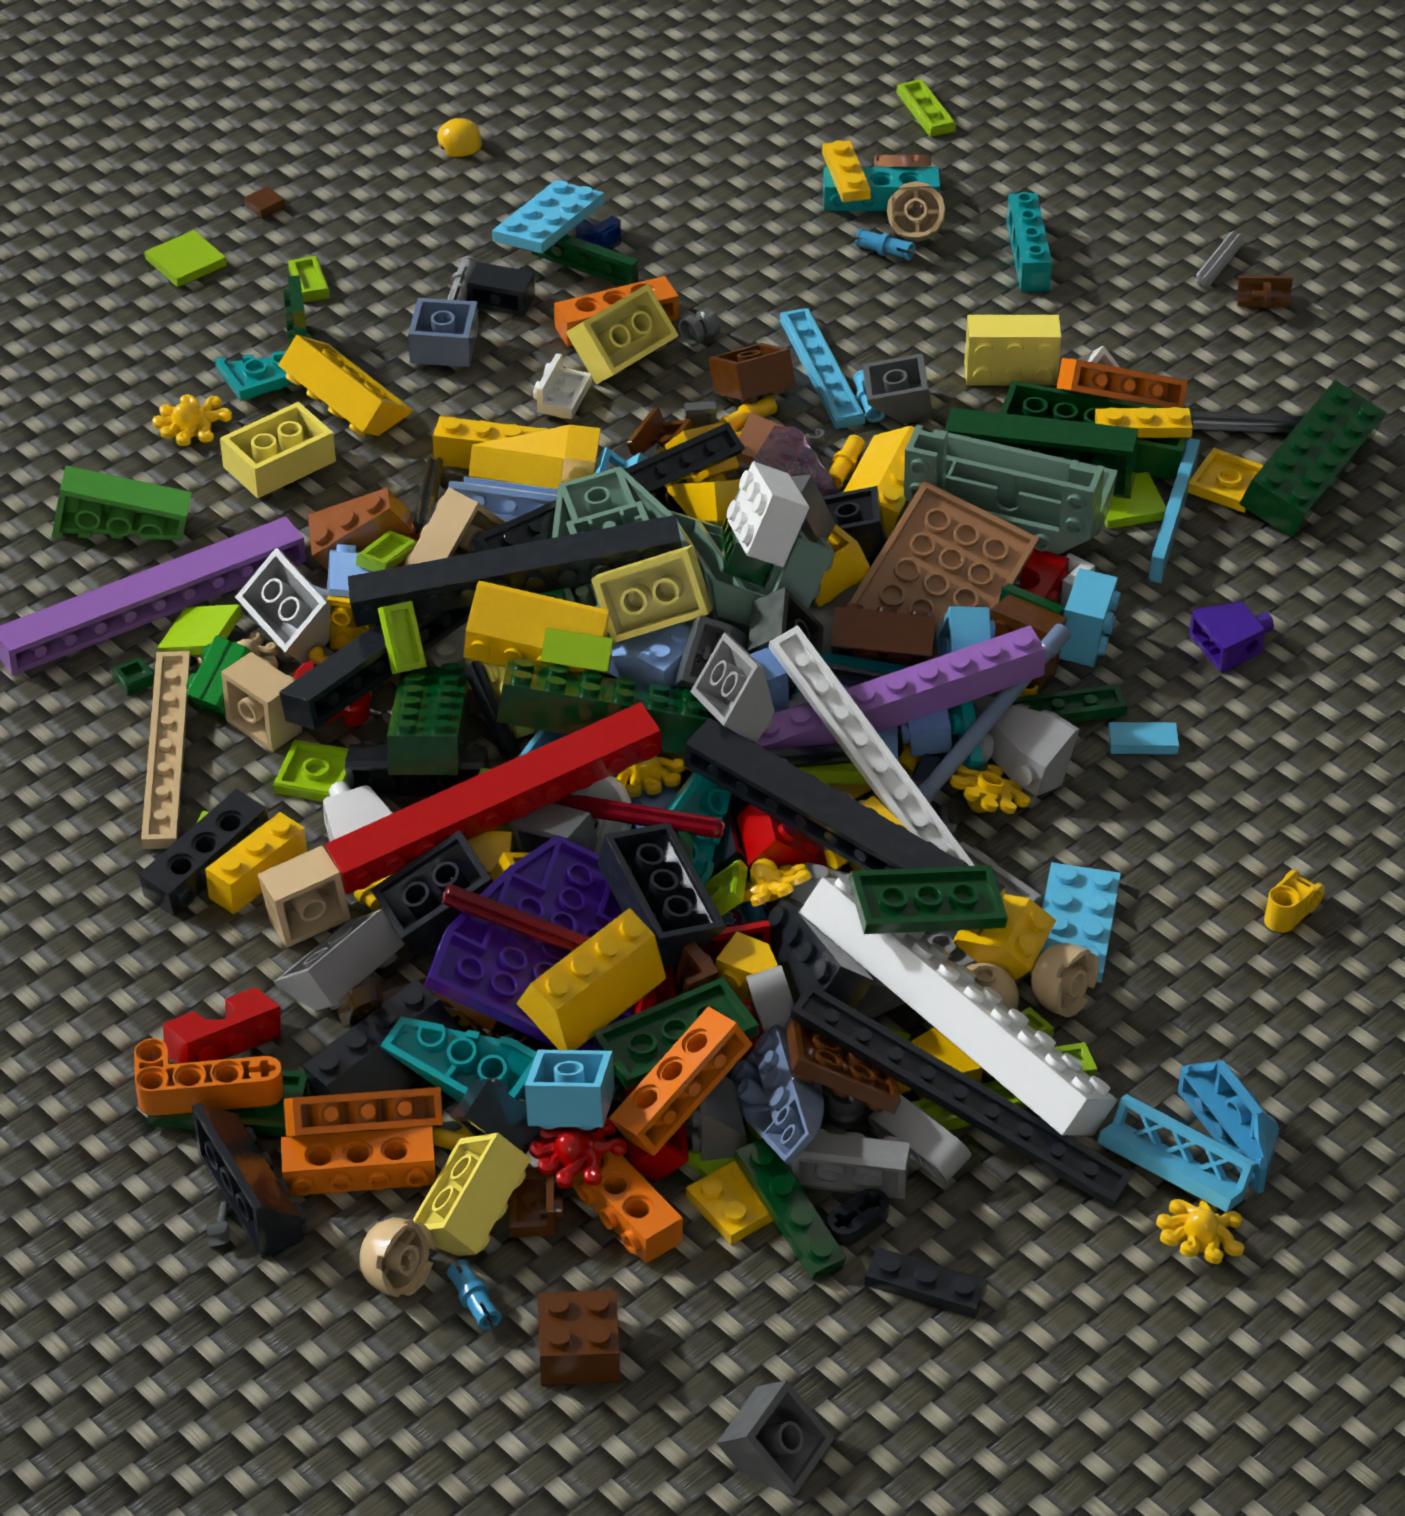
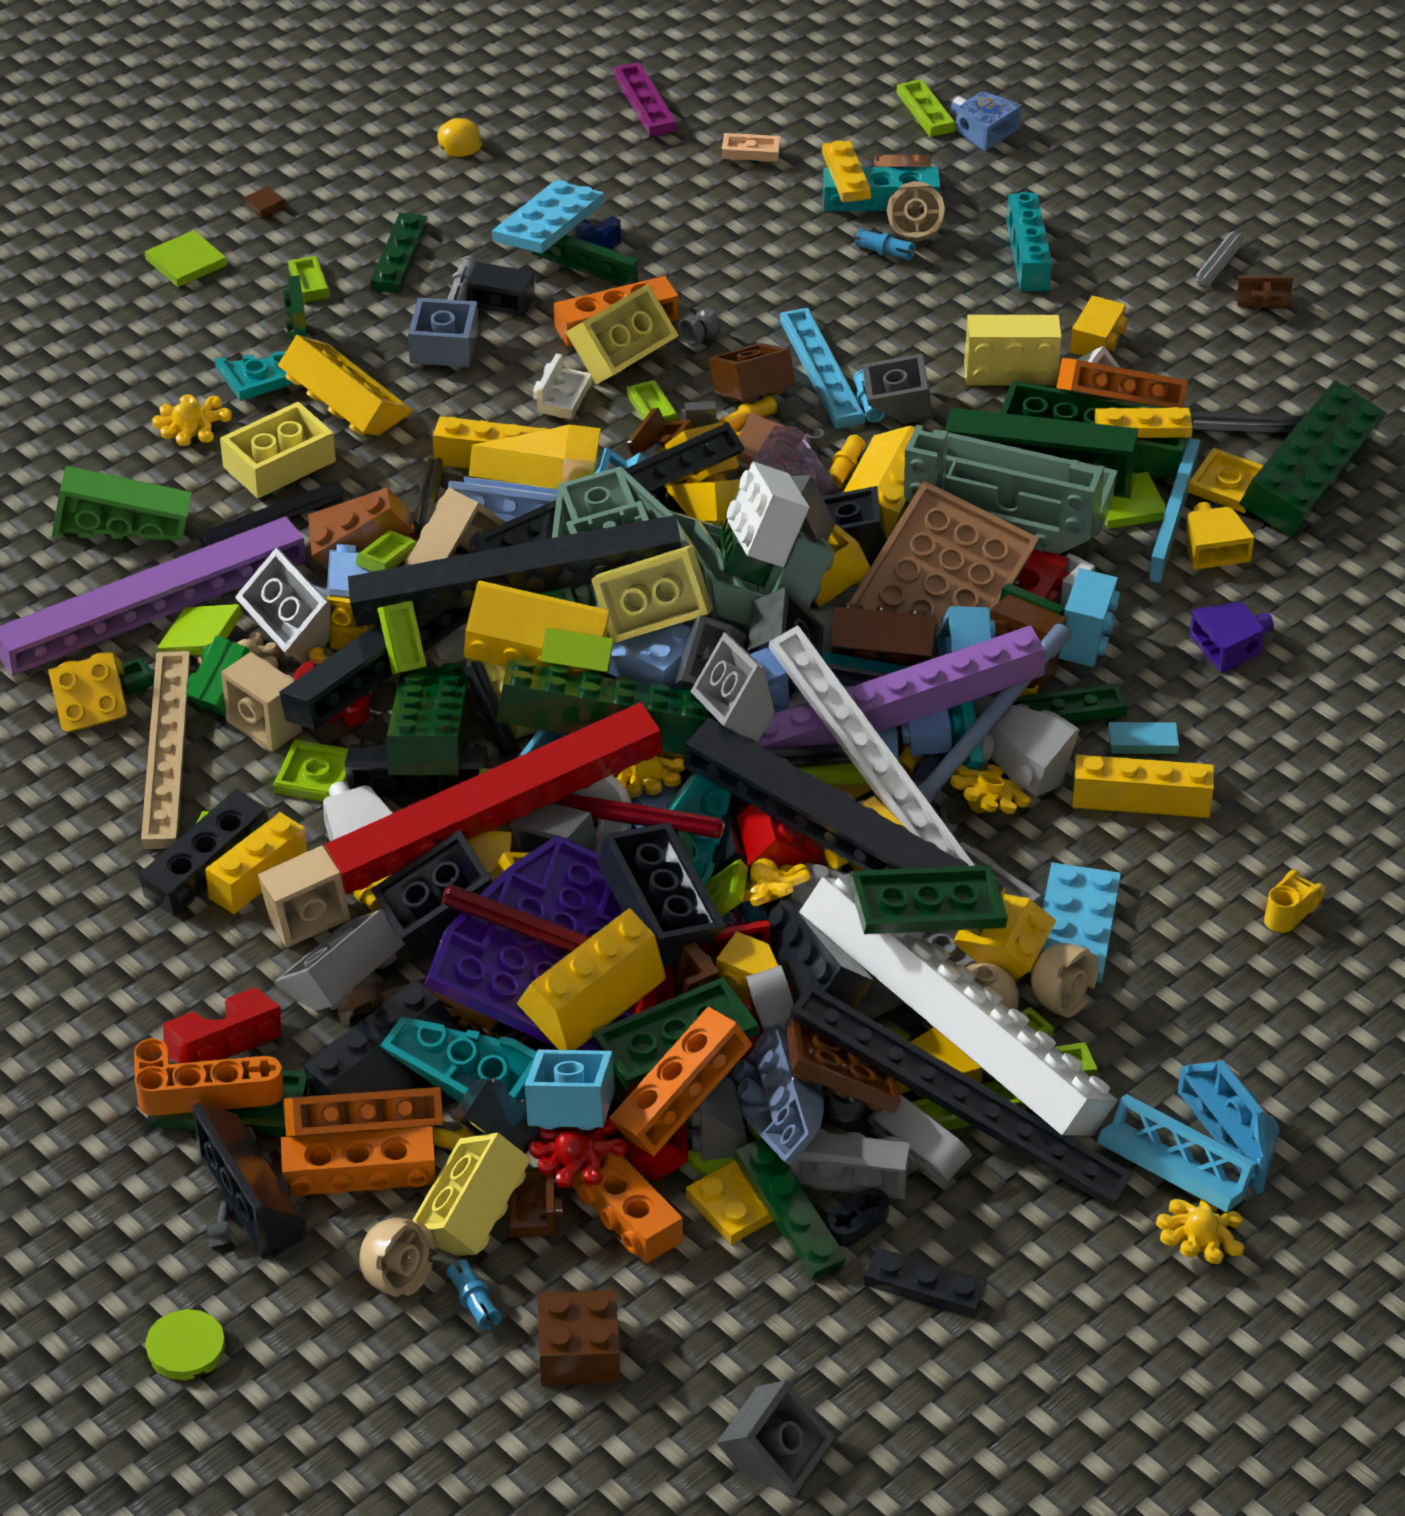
(88, 691): none -> yellow bracket
(185, 1344): none -> lime tile
(289, 508): none -> black axle
(399, 253): none -> dark green plate
(644, 99): none -> magenta plate
(650, 396): none -> lime tile
(750, 147): none -> light nougat plate
(986, 118): none -> medium blue torso
(1098, 326): none -> yellow brick
(1143, 786): none -> yellow slope
(1217, 537): none -> yellow torso

